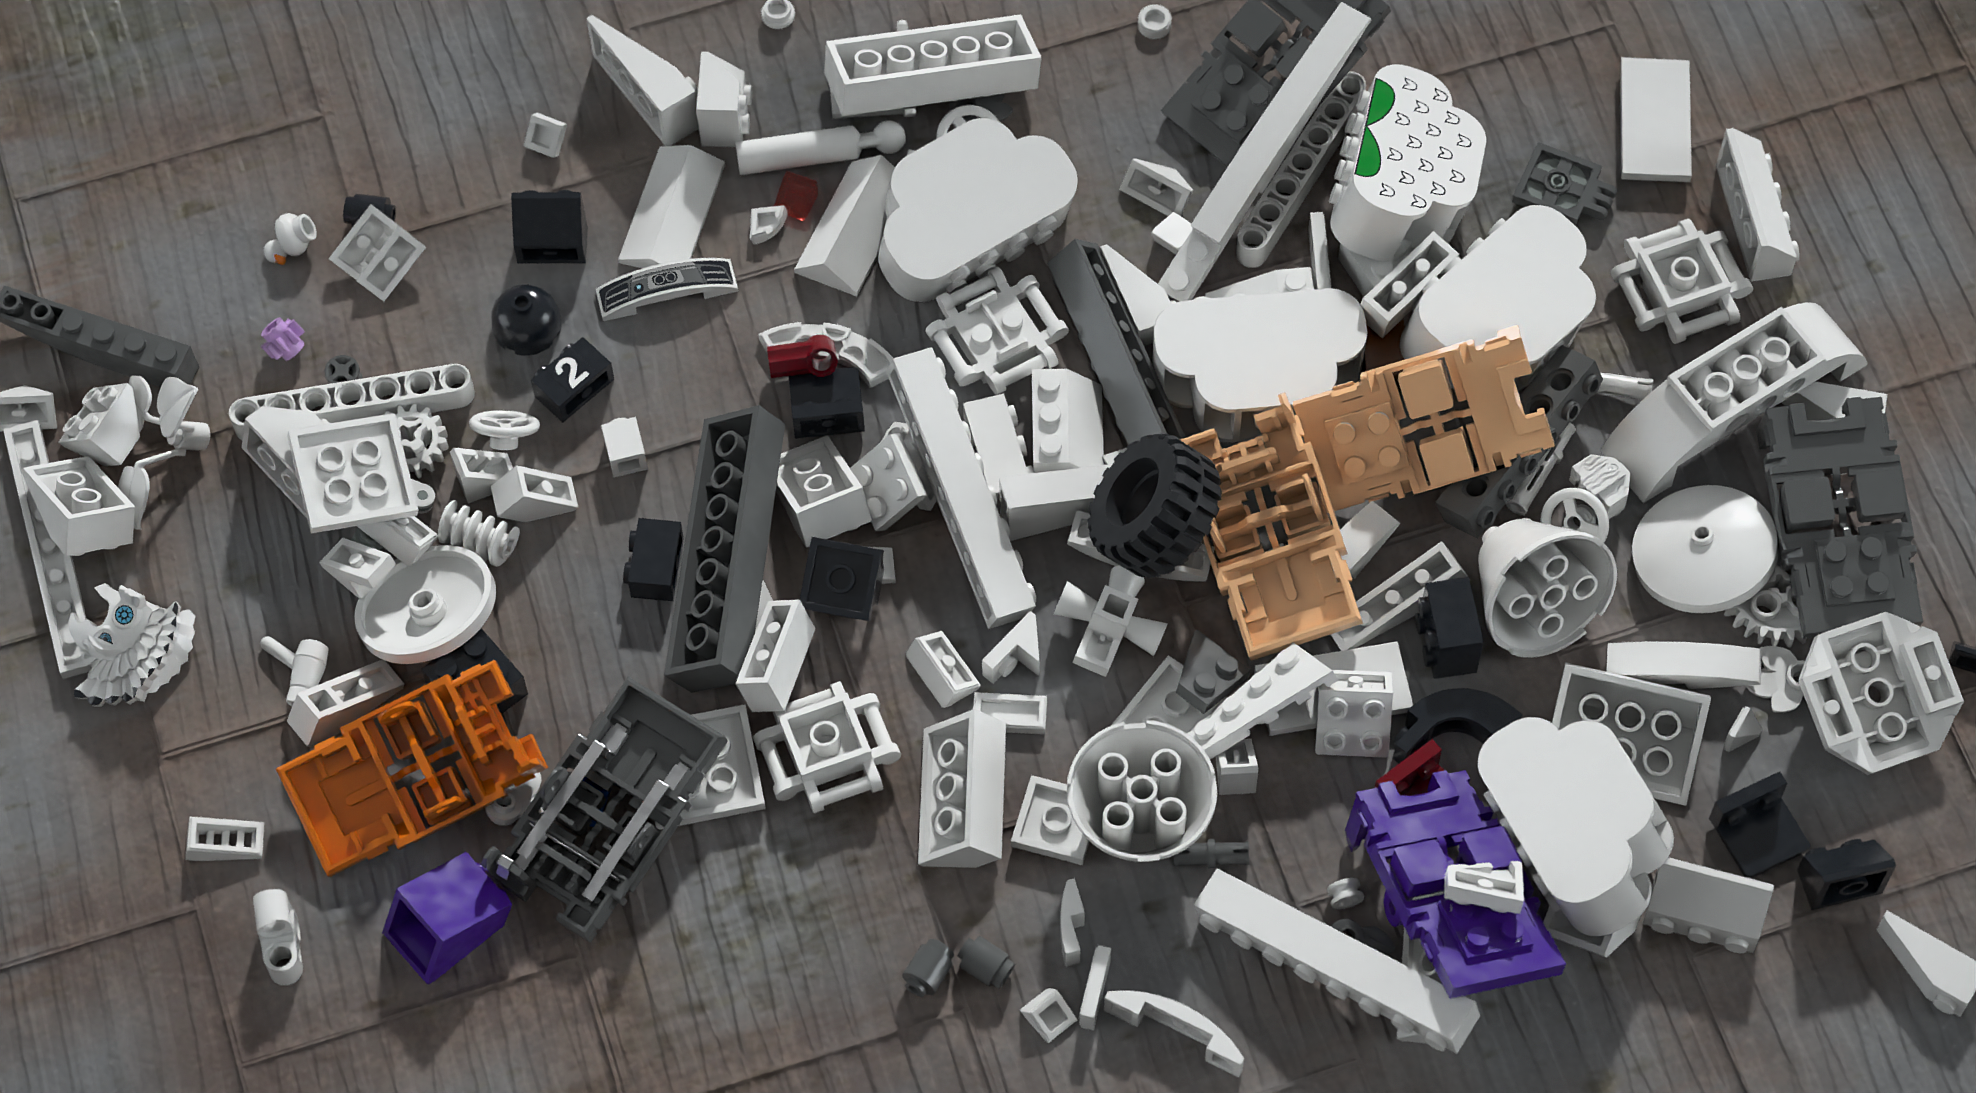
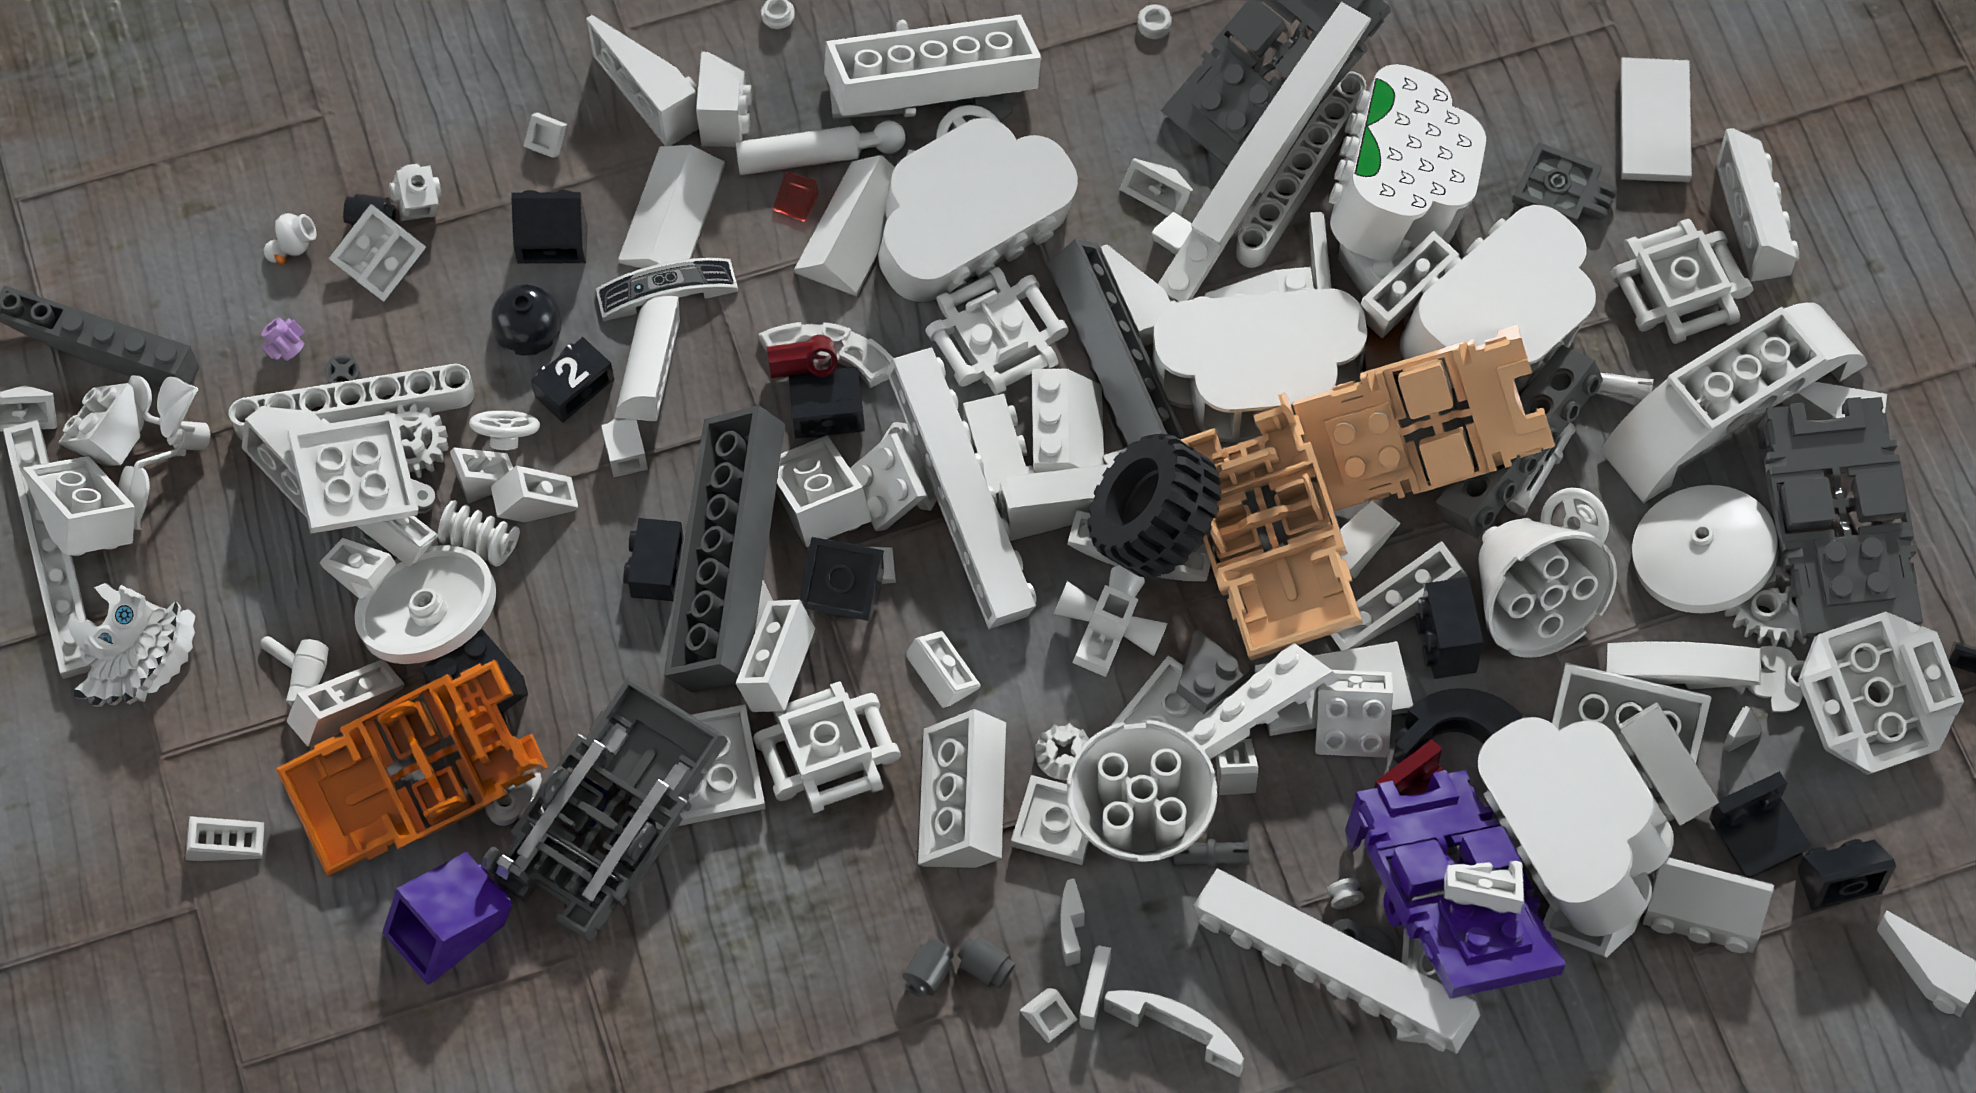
(278, 935): white piece -> none
(415, 192): none -> white brick
(649, 359): none -> white brick
(766, 222): white tile -> none
(1017, 645): white slope -> none
(1019, 712): white tile -> none
(1047, 750): none -> white gear
(1605, 480): white hair -> none
(1666, 765): none -> white brick

